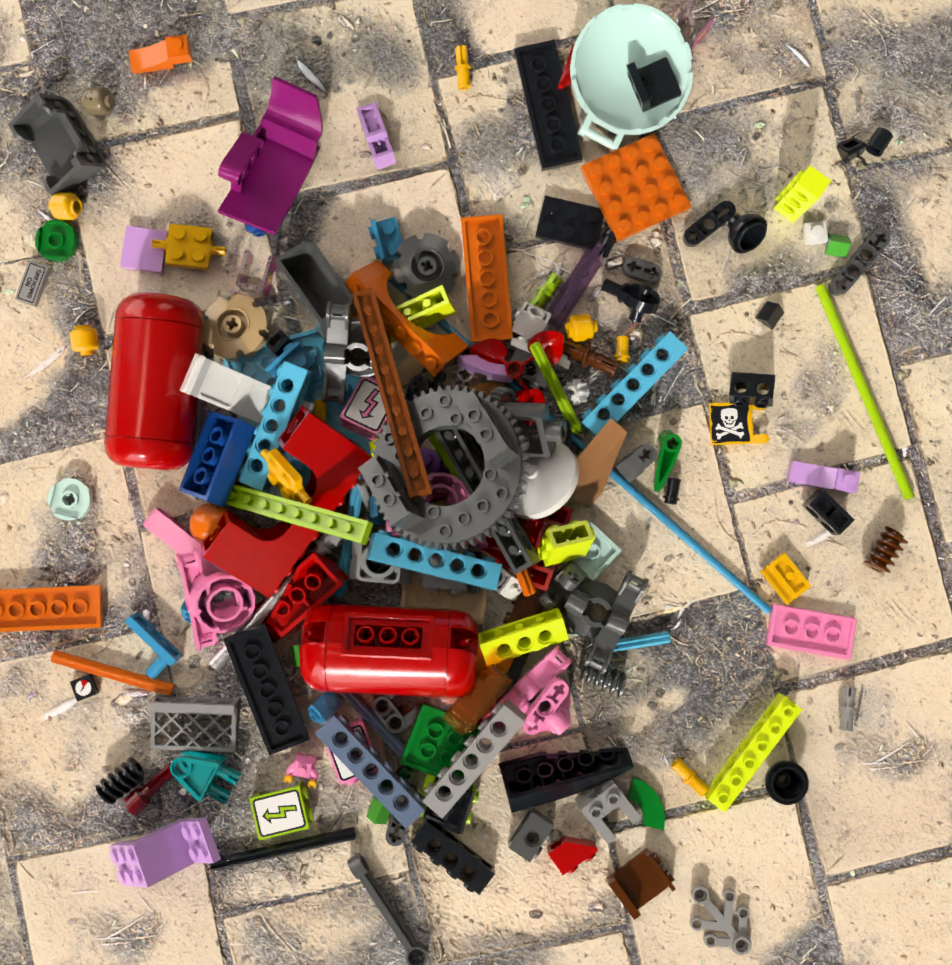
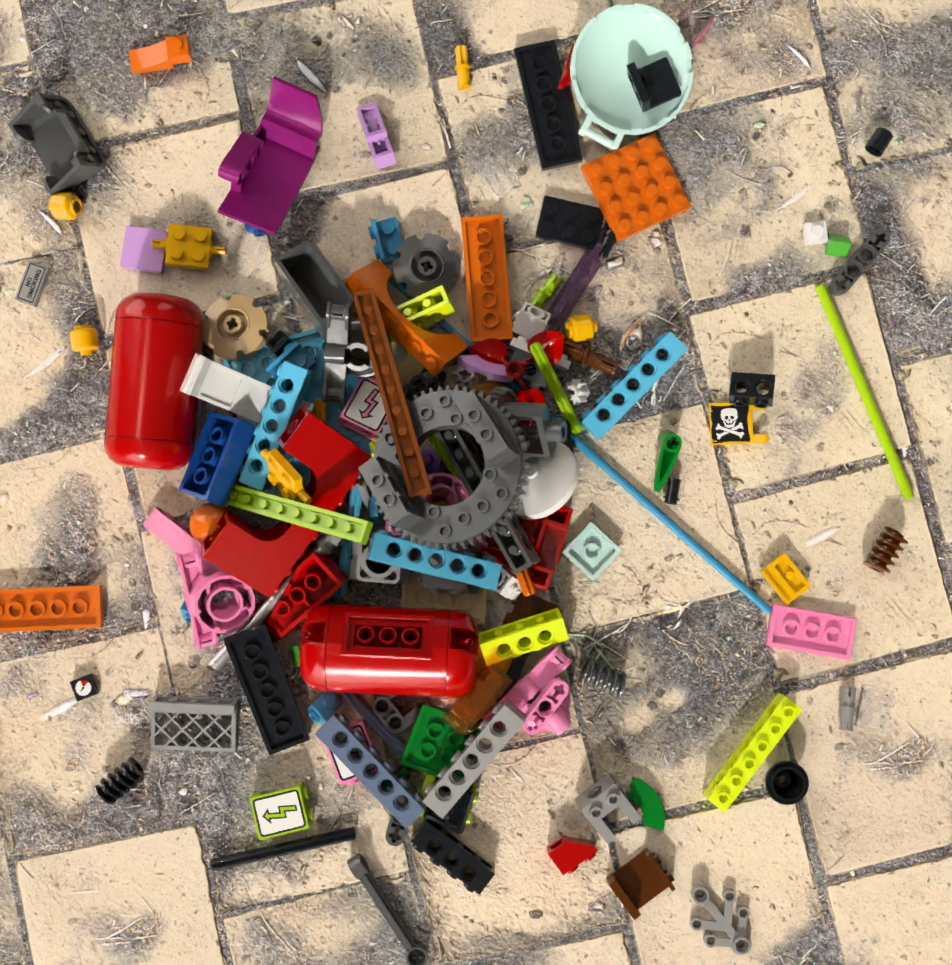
(56, 240): green tile -> none
(59, 504): light aqua plate -> none
(97, 101): dark tan head -> none
(112, 673): orange axle -> none
(140, 797): dark red piece -> none
(147, 632): dark azure piece -> none
(164, 852): lavender bracket -> none
(202, 773): teal piece -> none
(245, 270): clear piece -> none
(304, 767): bright pink piece -> none
(377, 812): bright green slope -> none
(531, 822): dark grey brick -> none
(550, 777): black wedge -> none
(562, 583): dark grey piece -> none
(566, 542): neon yellow brick -> none
(597, 463): medium nougat wedge -> none
(606, 633): dark grey piece -> none
(622, 349): yellow pin -> none
(633, 466): dark grey piece -> none
(636, 296): black pin -> none
(643, 641): medium azure axle -> none
(644, 266): flat silver beam -> none
(689, 777): yellow axle -> none
(717, 210): black beam -> none
(746, 232): black piece -> none
(770, 314): black slope -> none
(801, 193): neon yellow brick -> none
(823, 477): lavender slope -> none
(828, 512): black brick -> none
(851, 149): black slope -> none

